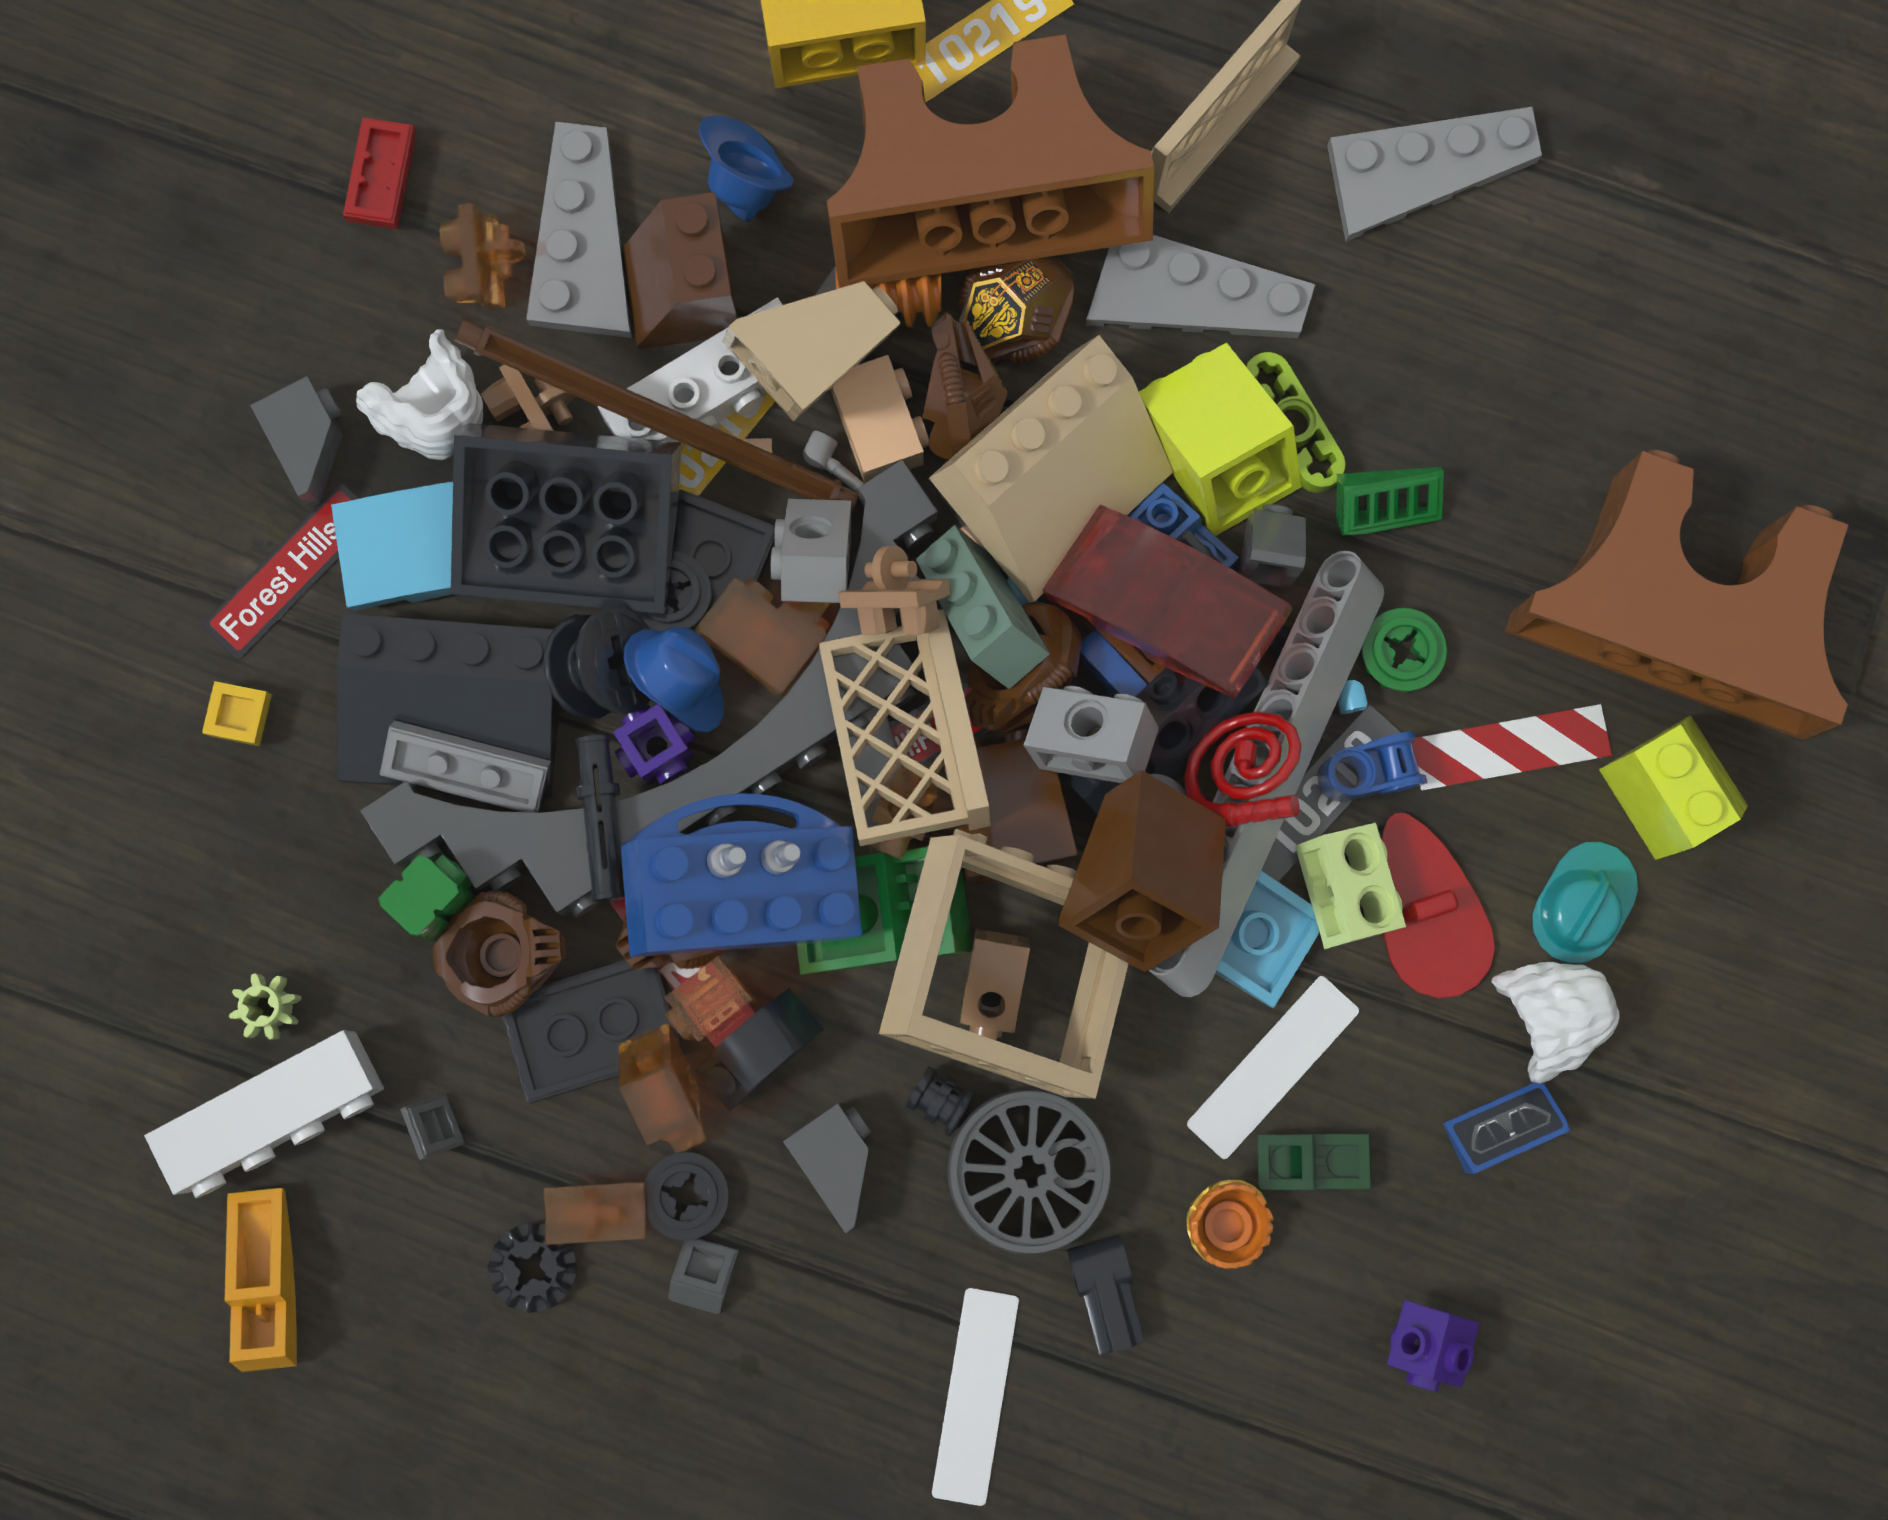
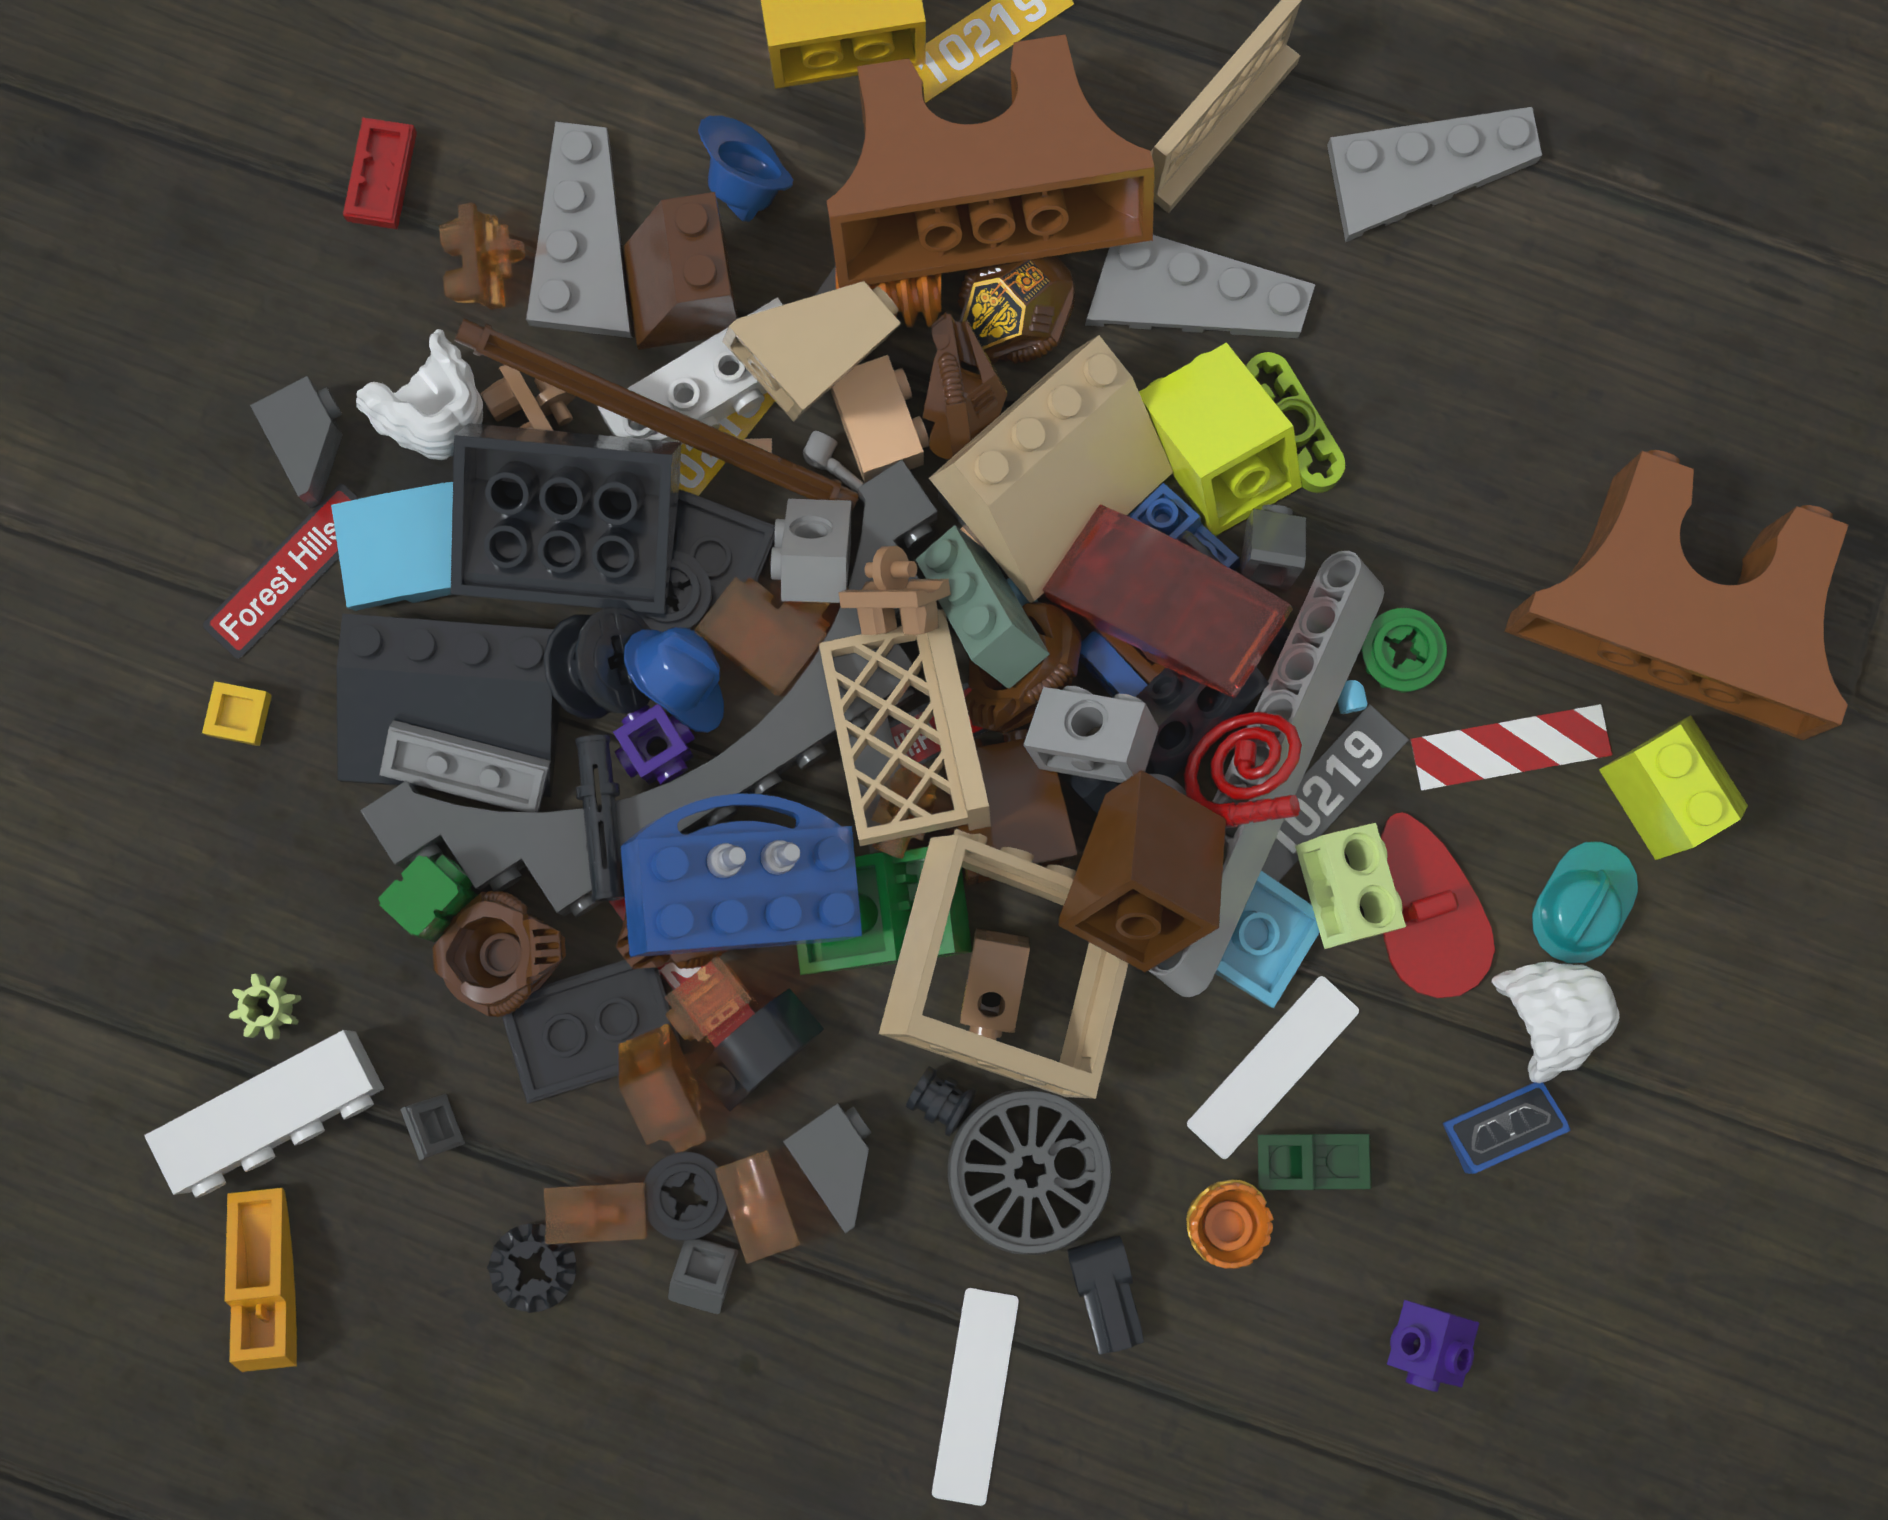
(757, 1207): none -> clear orange hips
(1353, 485): green slope -> none
(1380, 765): blue piece -> none

